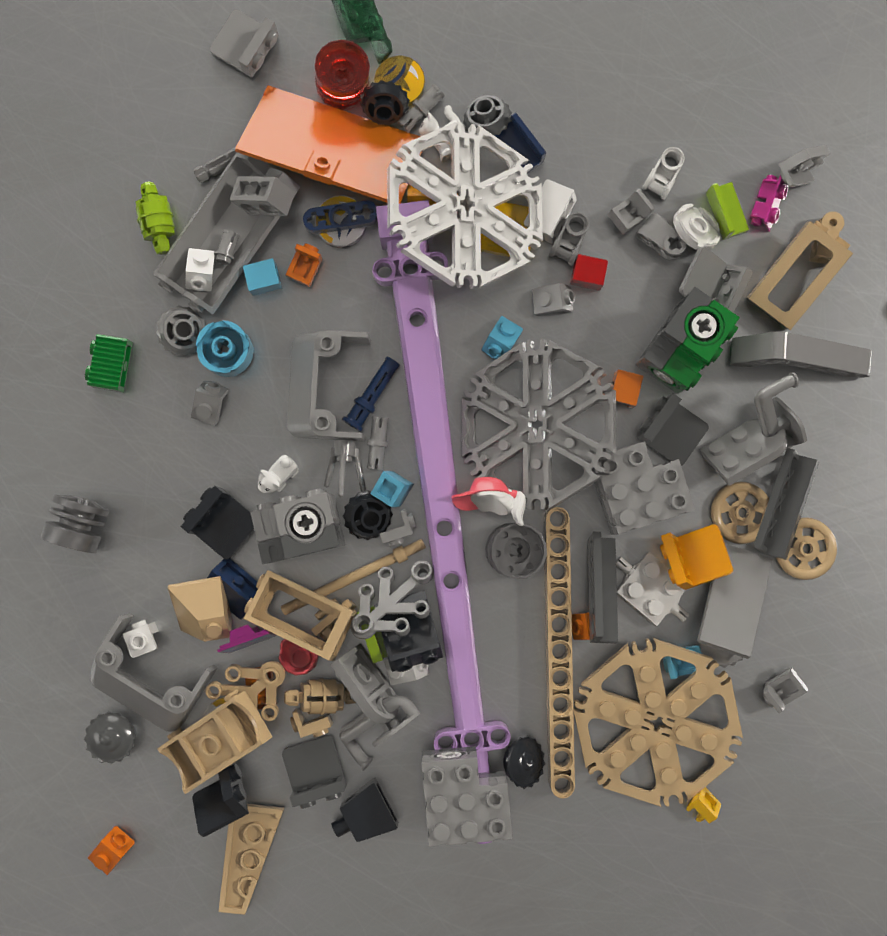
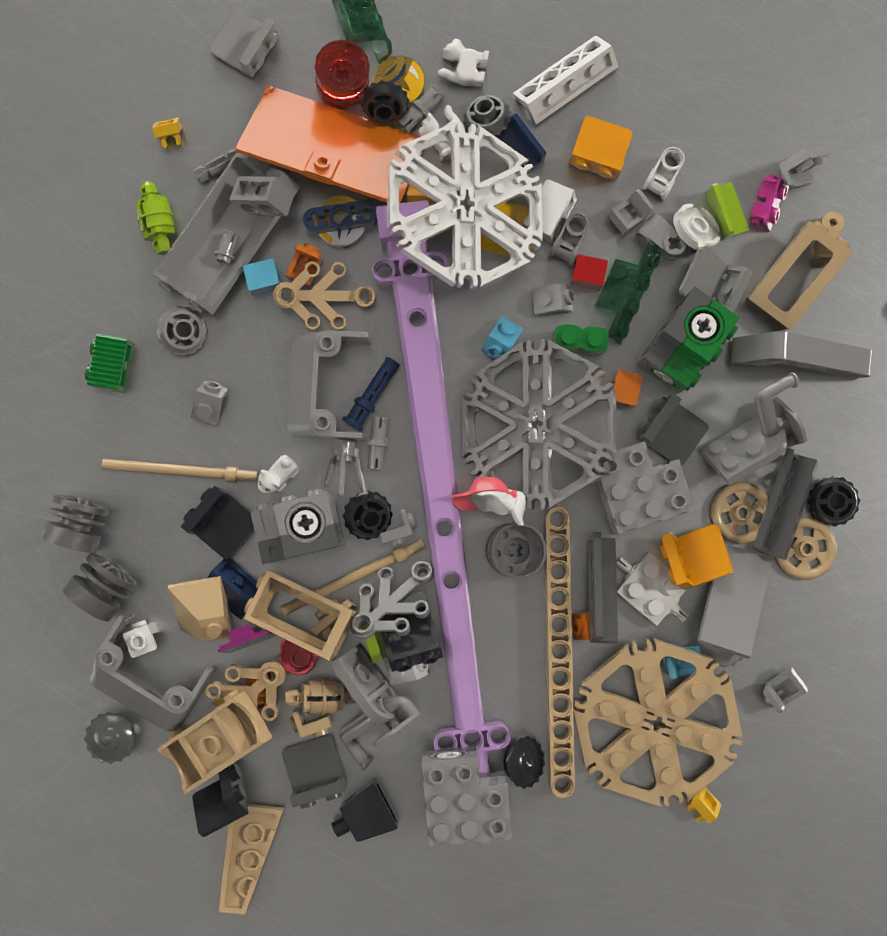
(96, 591): none -> flat silver wheel
(111, 850): orange bracket -> none
(167, 128): none -> yellow tile
(199, 269): white bracket -> none
(229, 334): medium azure brick -> none
(230, 474): none -> tan bar
(319, 295): none -> tan plant
(392, 488): medium azure panel -> none
(469, 60): none -> white animal
(569, 80): none -> white fence
(588, 341): none -> green brick
(601, 147): none -> light orange bracket
(625, 289): none -> clear green bracket
(834, 501): none -> black piece

